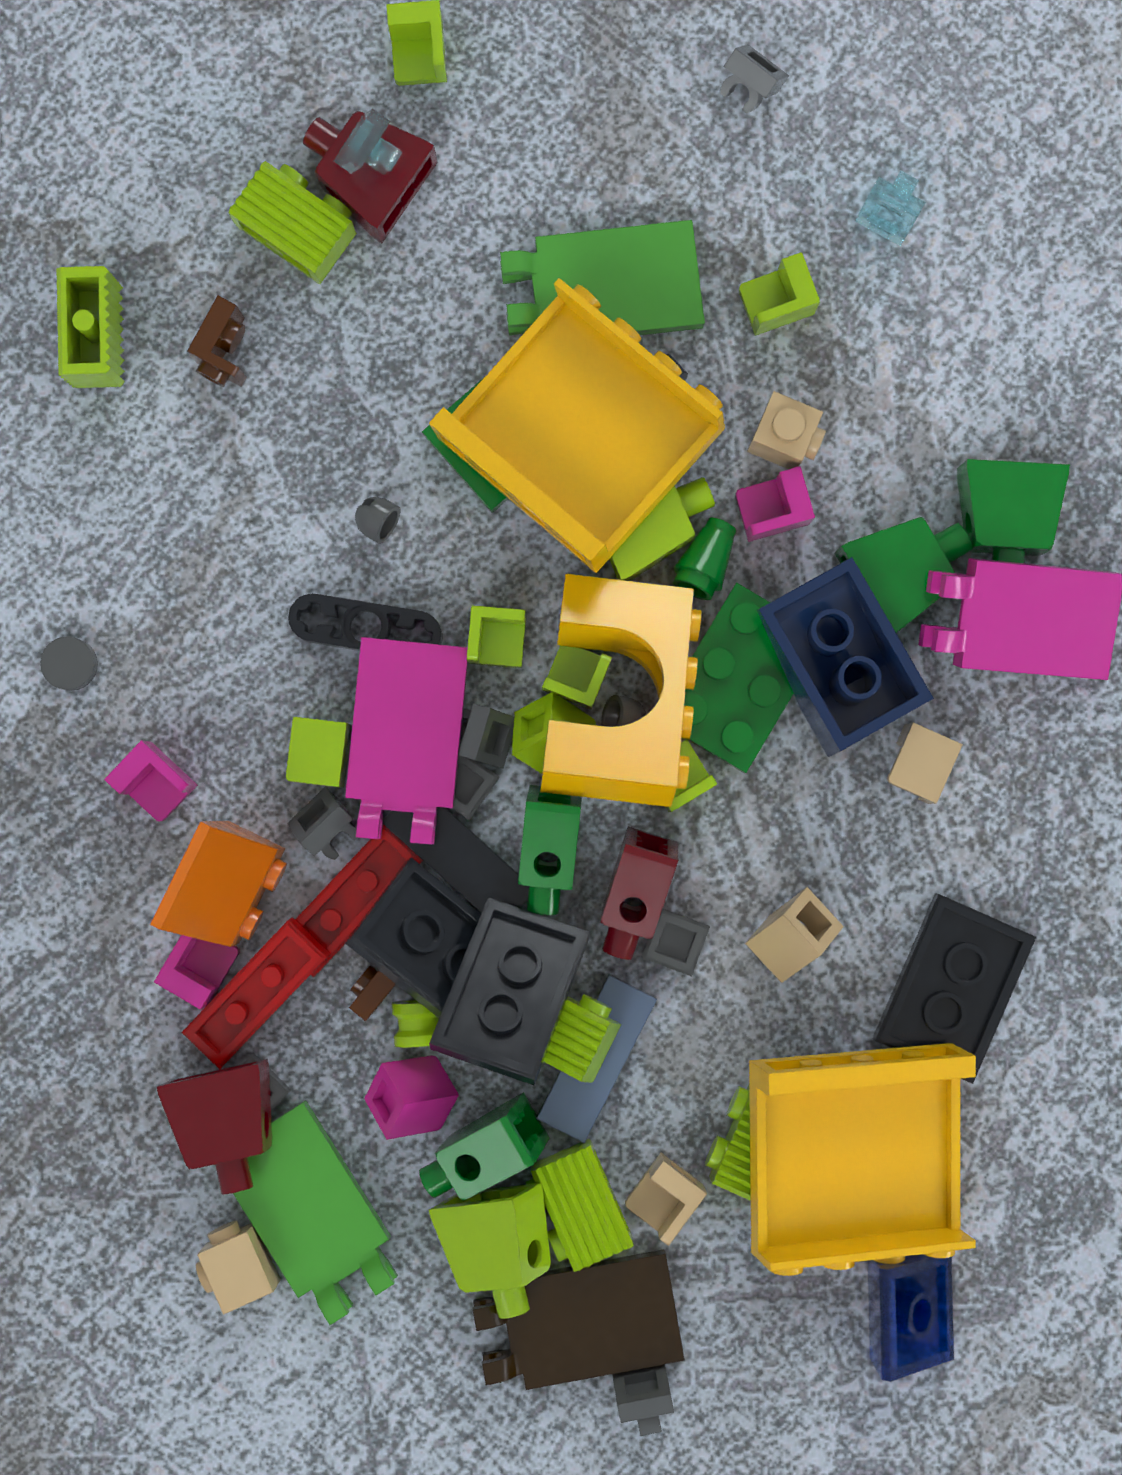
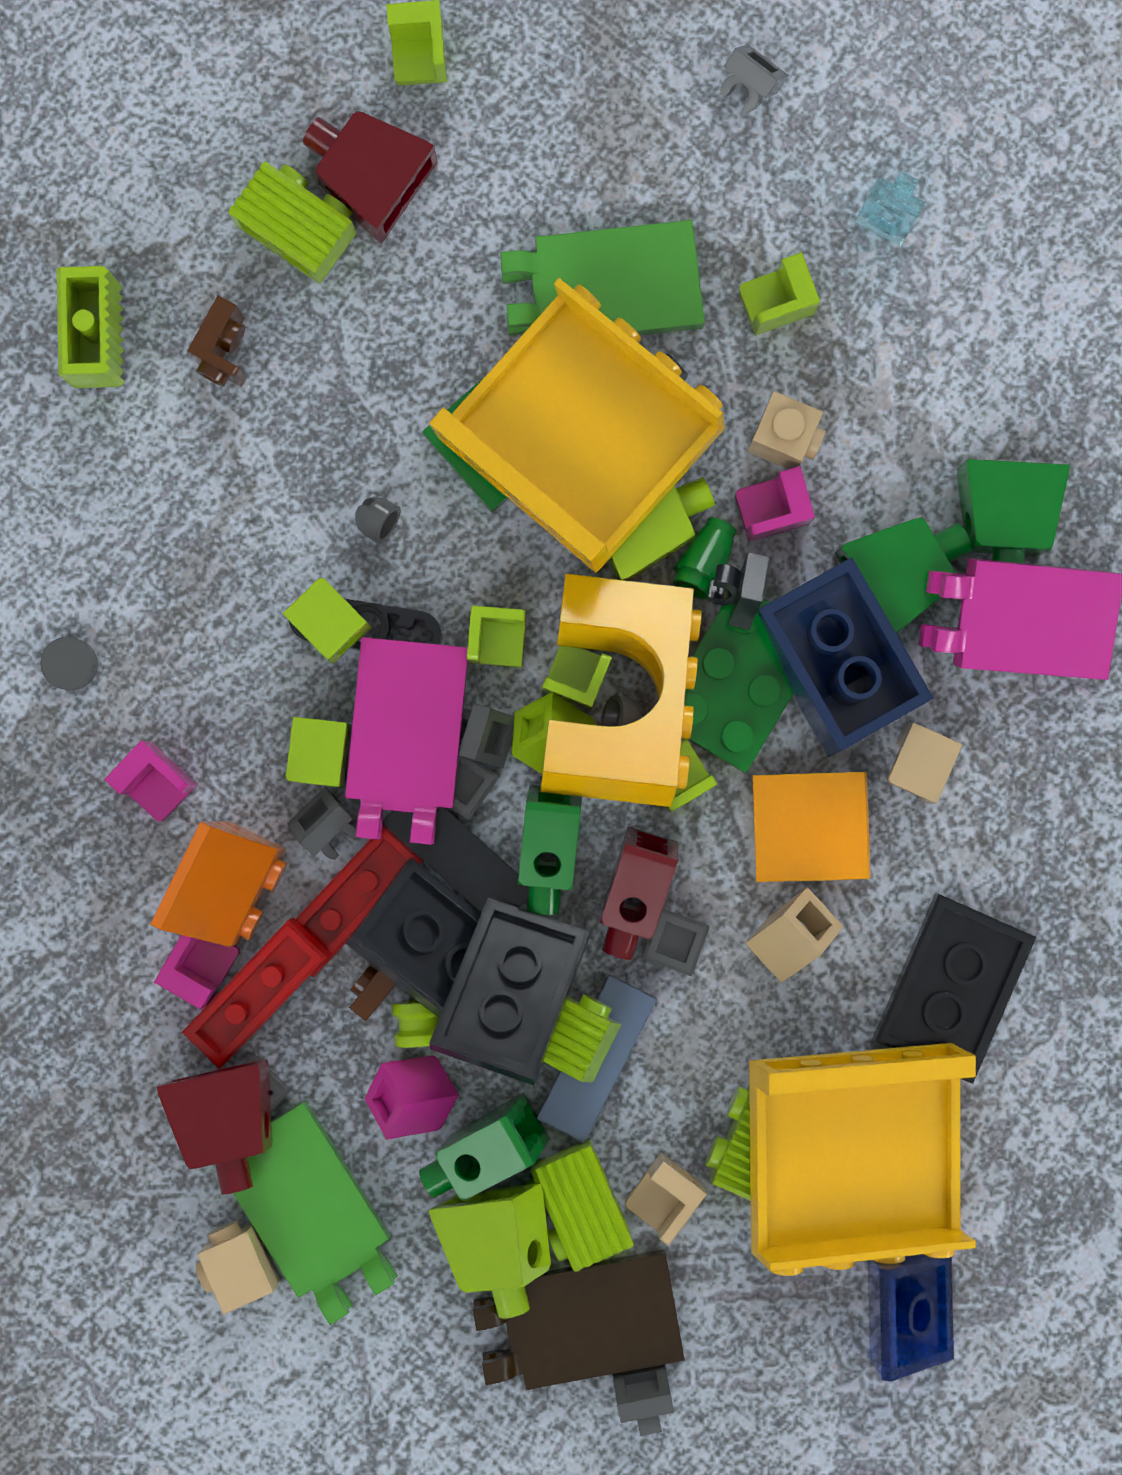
(327, 620): none -> lime panel
(367, 145): clear light blue tile -> none
(740, 589): none -> black tile
(811, 827): none -> light orange slope

